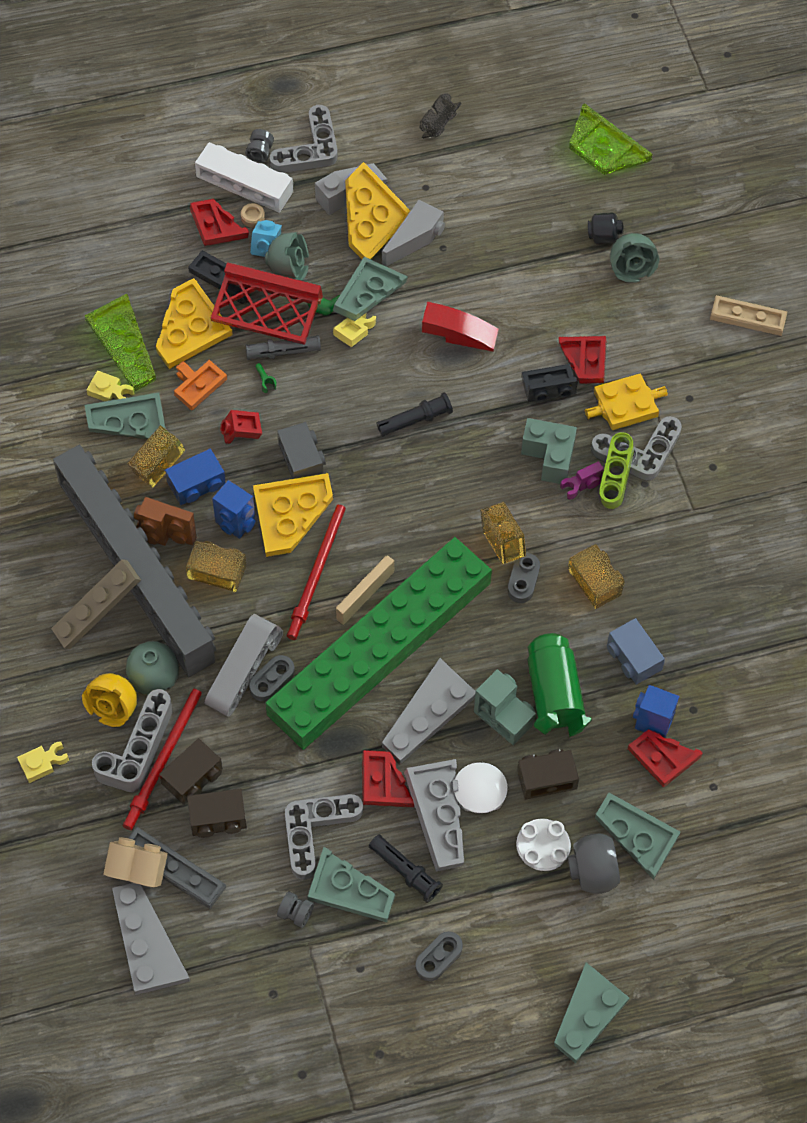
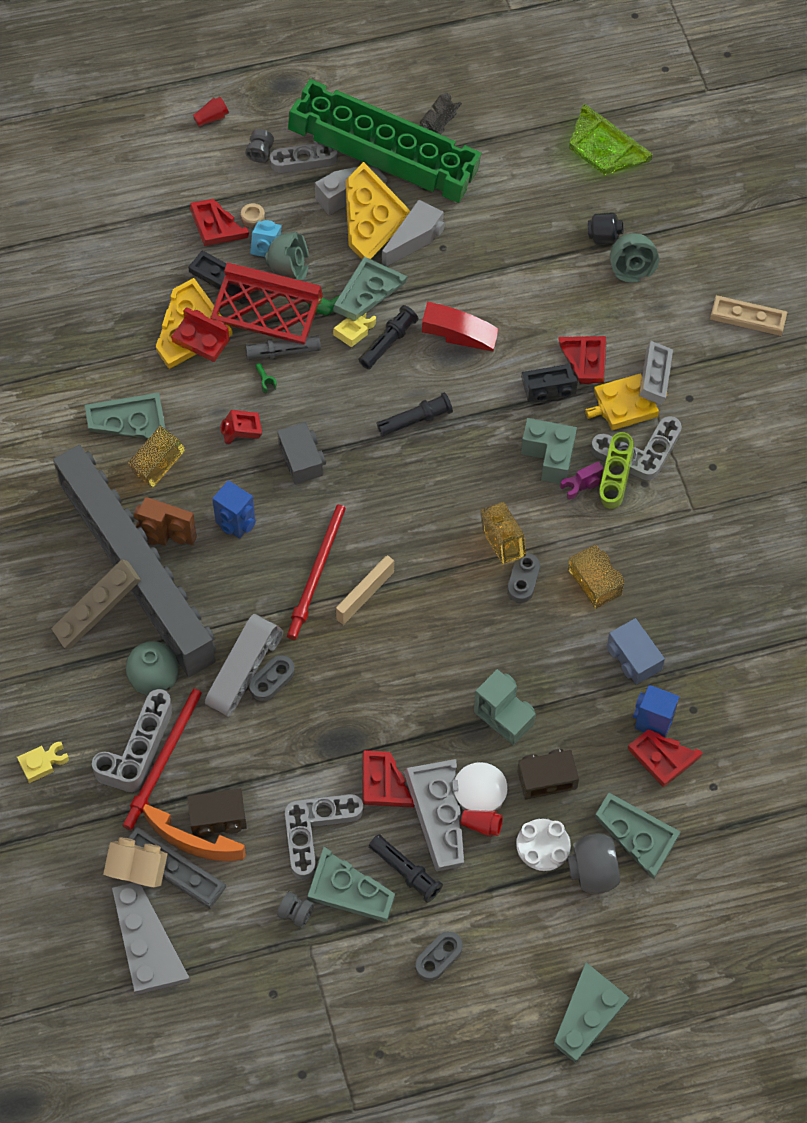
(108, 387): light yellow plate -> none
(110, 698): yellow cylinder -> none
(120, 336): clear neon green wing -> none
(191, 771): dark brown brick -> none
(195, 477): blue brick -> none
(198, 384): orange plate -> none
(201, 334): none -> red bracket
(211, 112): none -> red cone
(216, 565): clear yellow brick -> none
(222, 850): none -> orange slope
(244, 177): white brick -> none
(290, 509): yellow plate -> none
(378, 643): green brick -> none
(384, 140): none -> green brick
(394, 330): none -> black pin
(432, 706): light grey wing -> none
(484, 822): none -> red cone
(556, 685): green piece -> none
(656, 372): none -> light grey plate

